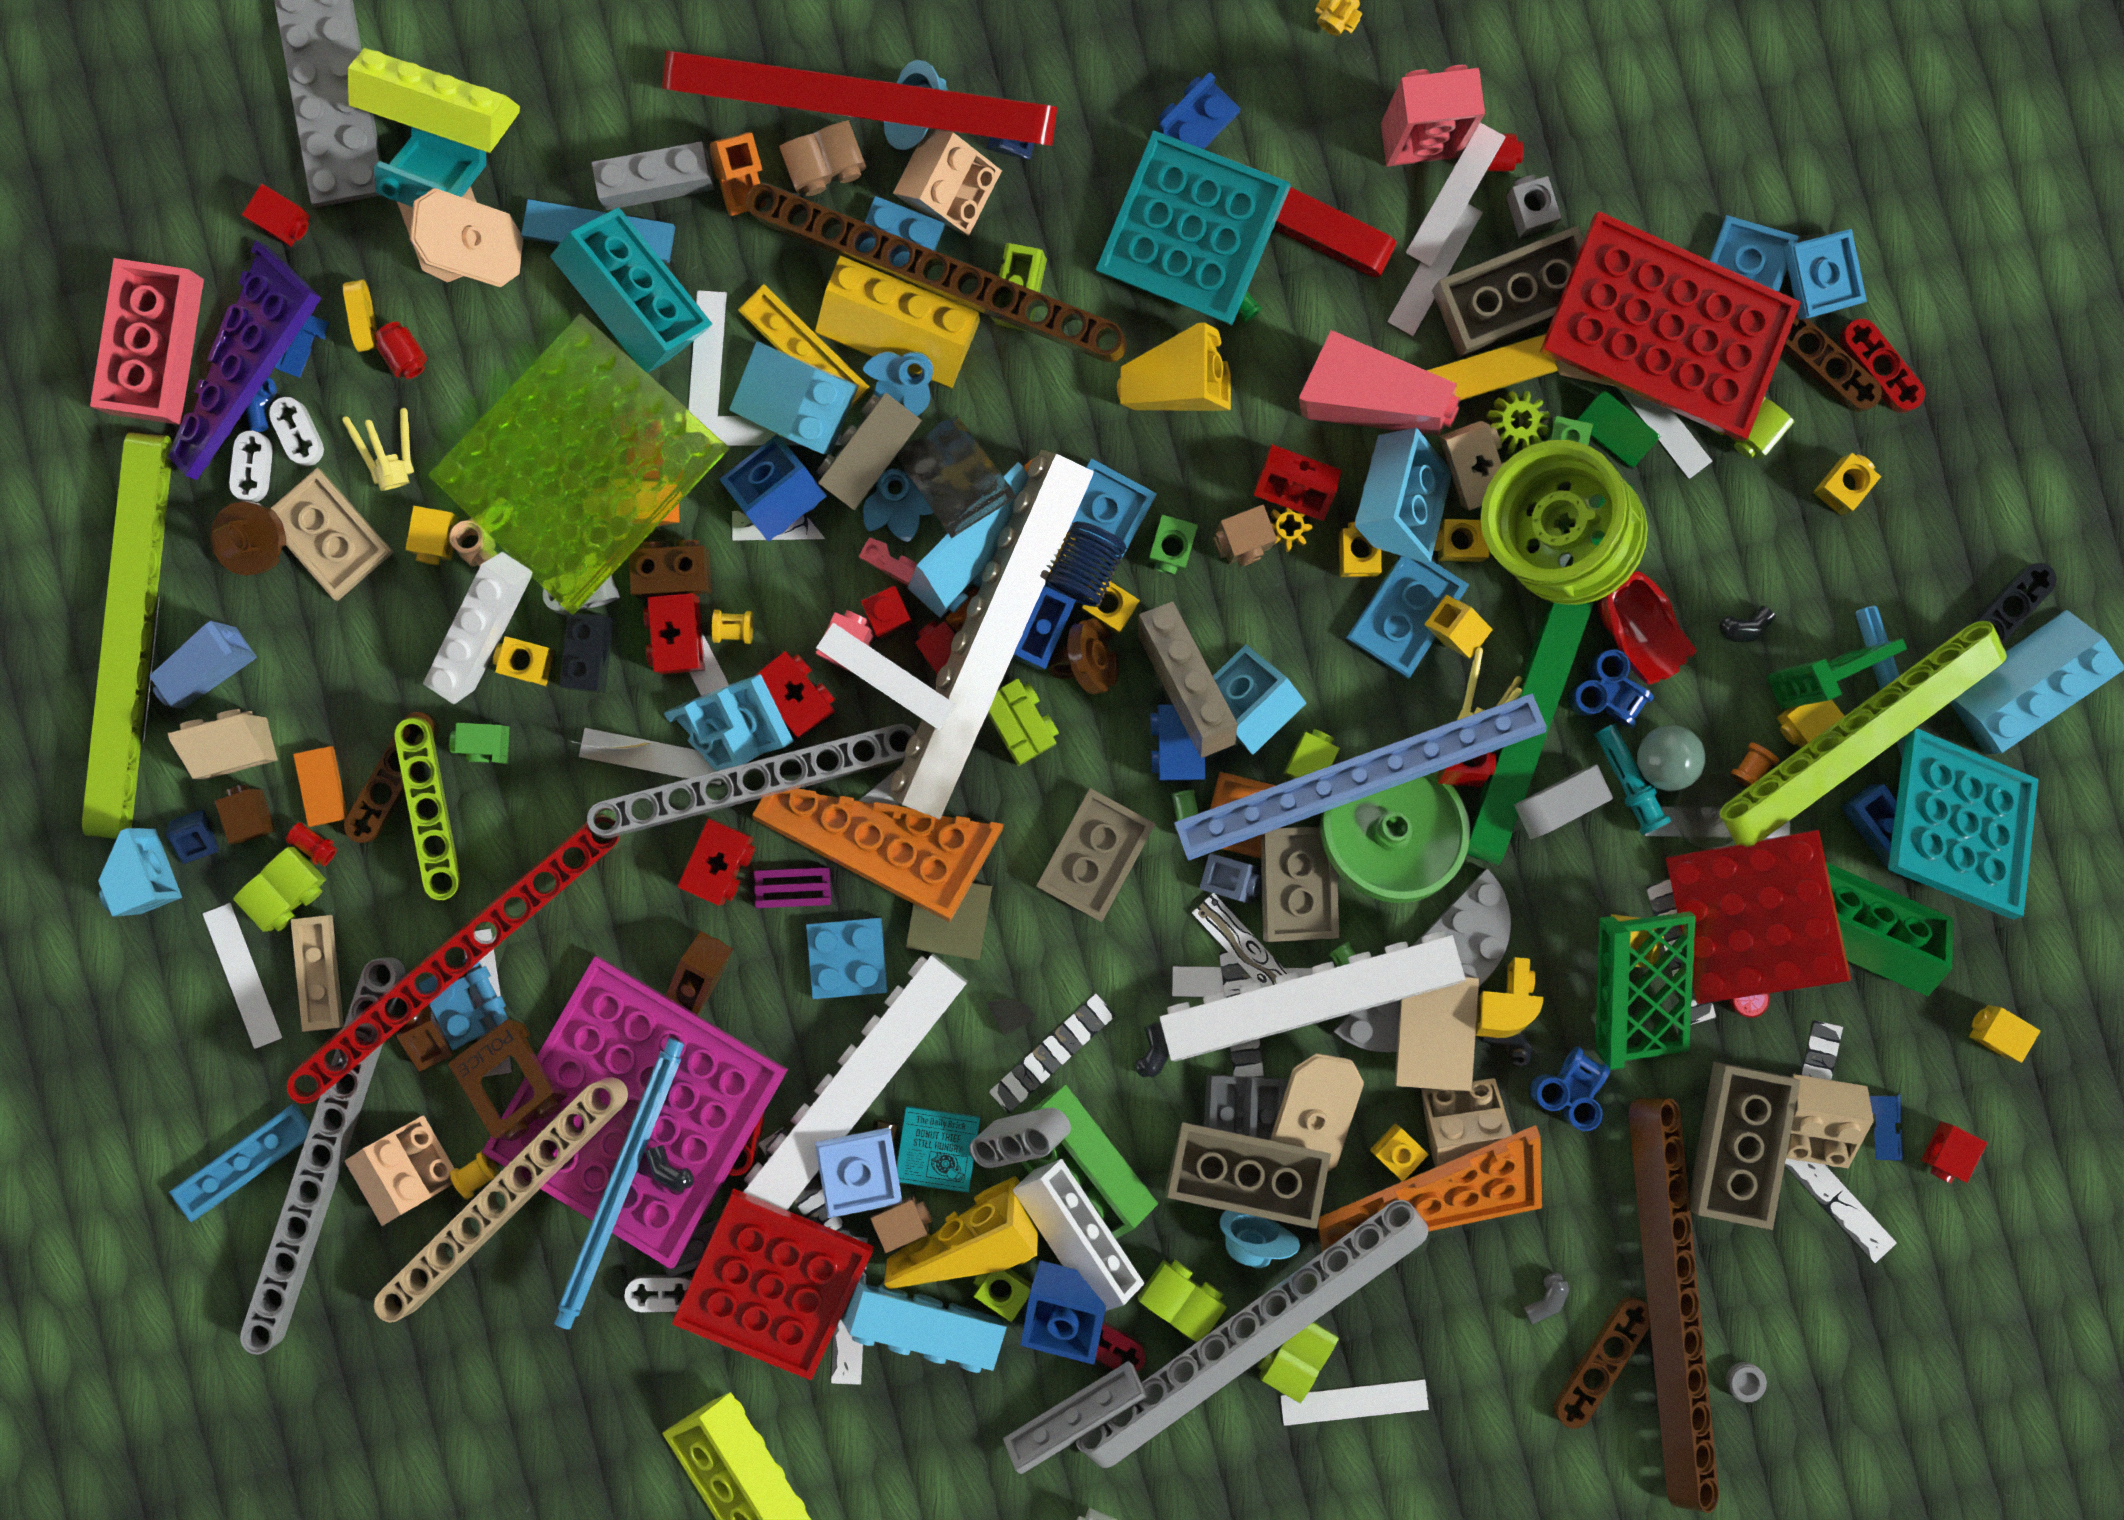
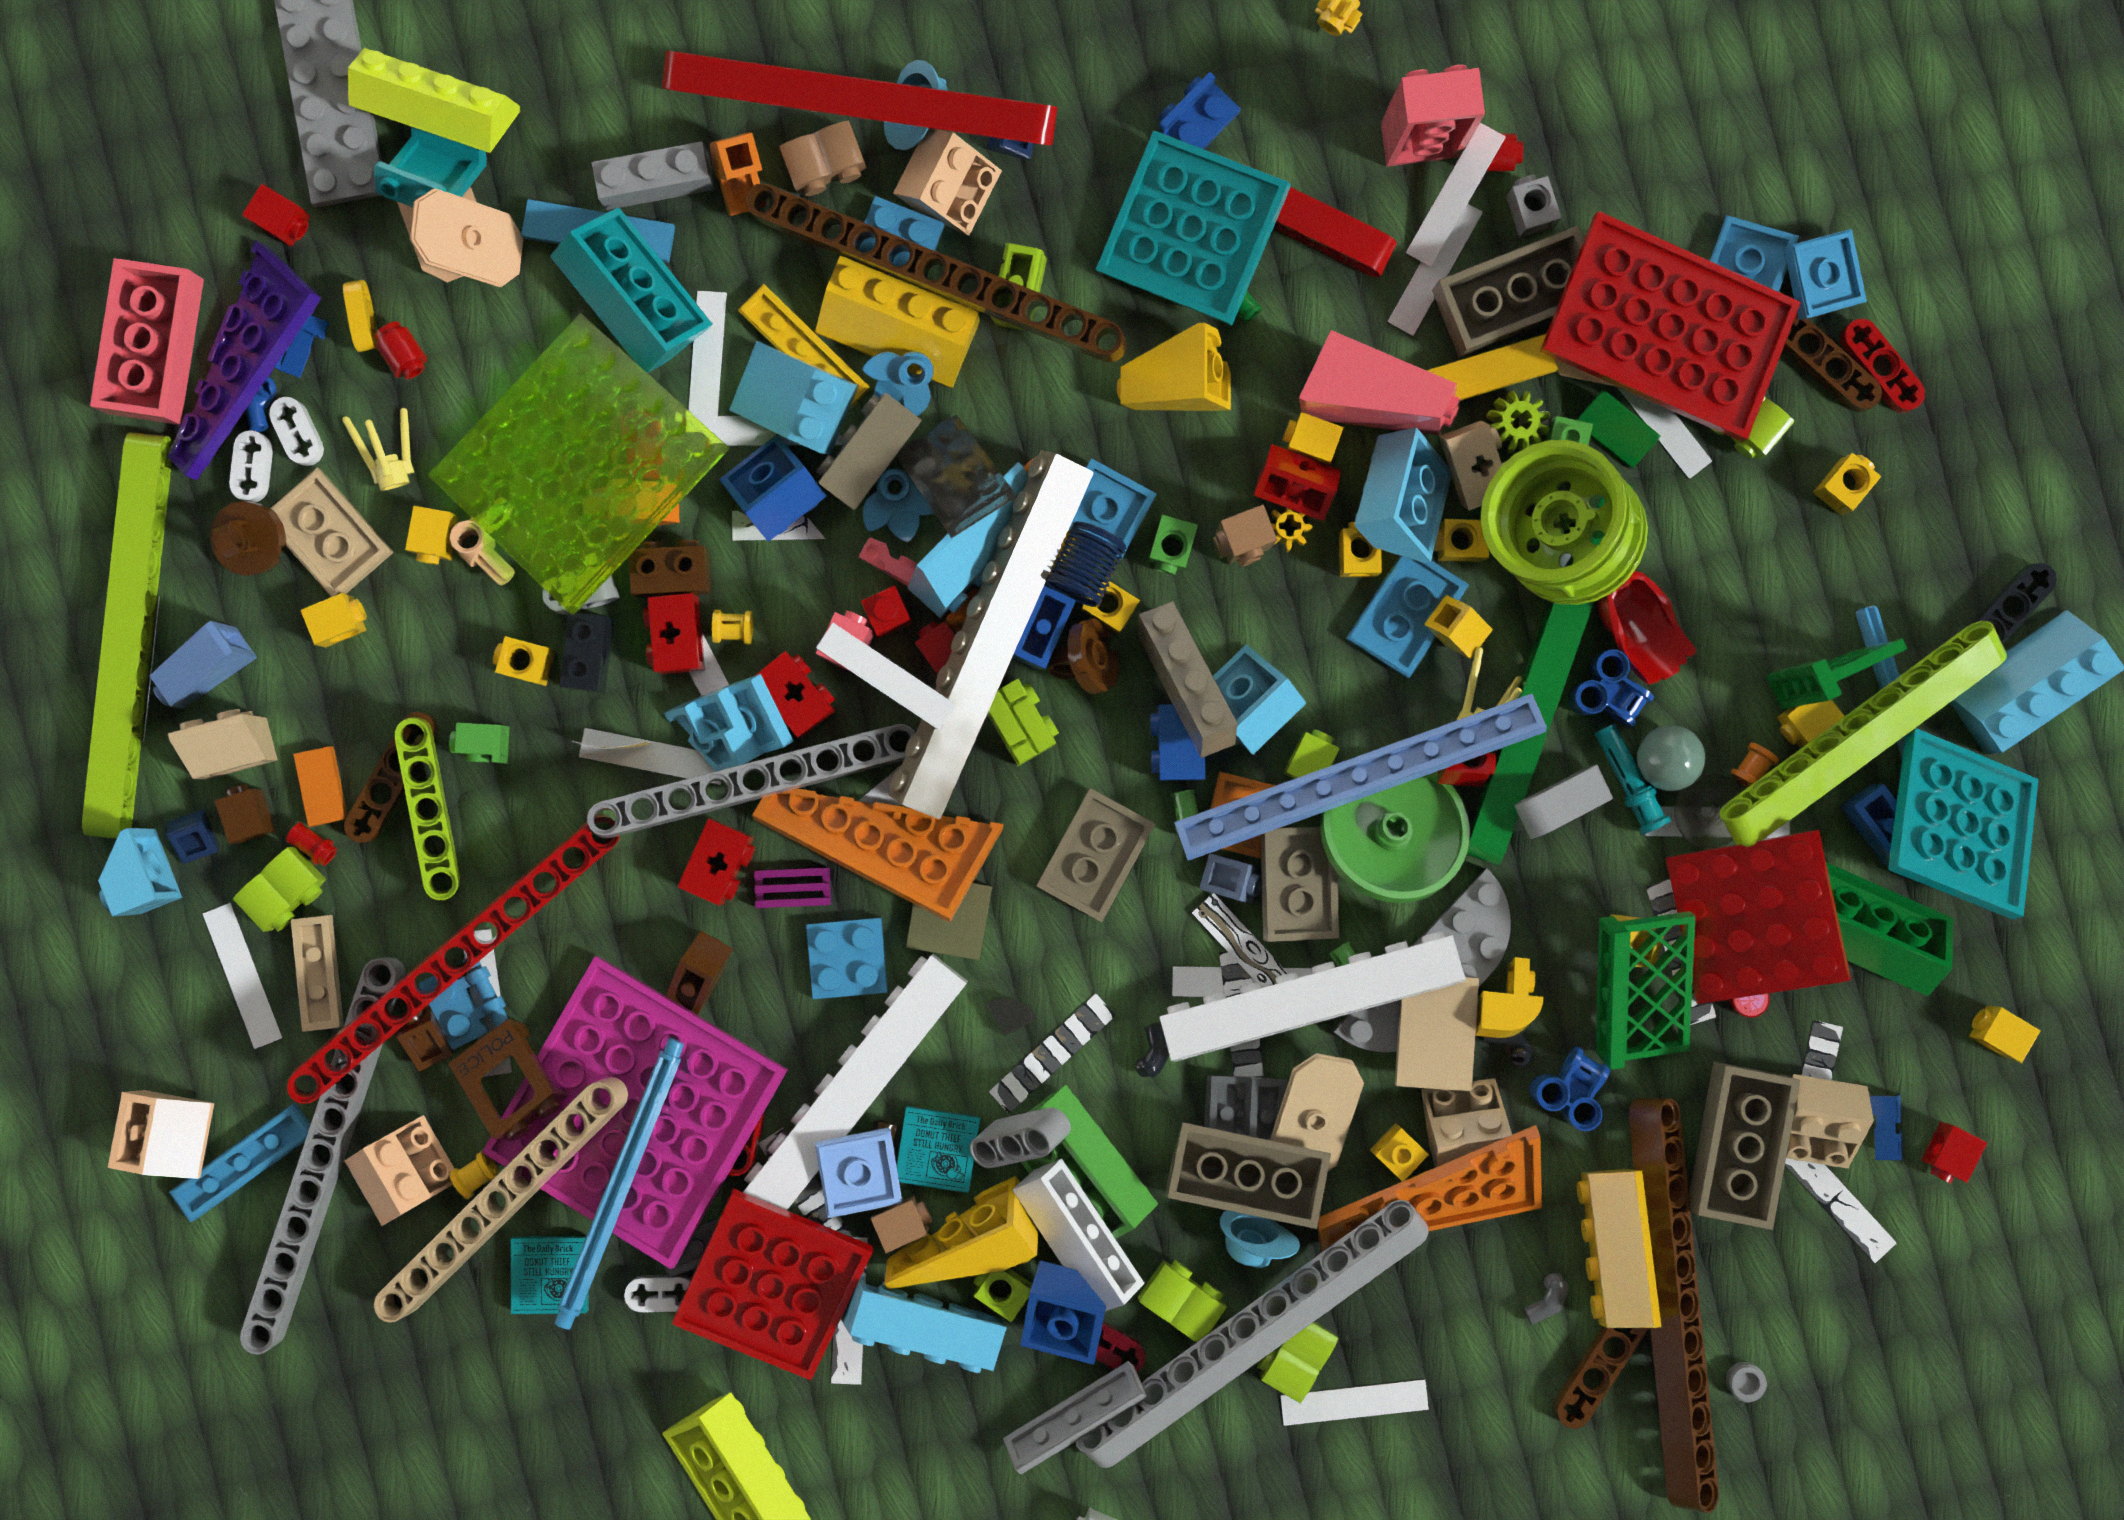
(160, 1134): none -> slope
(334, 619): none -> yellow brick
(478, 627): white brick -> none
(542, 1271): none -> teal tile
(666, 1175): black arm -> none
(1313, 437): none -> yellow brick
(1619, 1249): none -> yellow slope
(1744, 629): black arm -> none

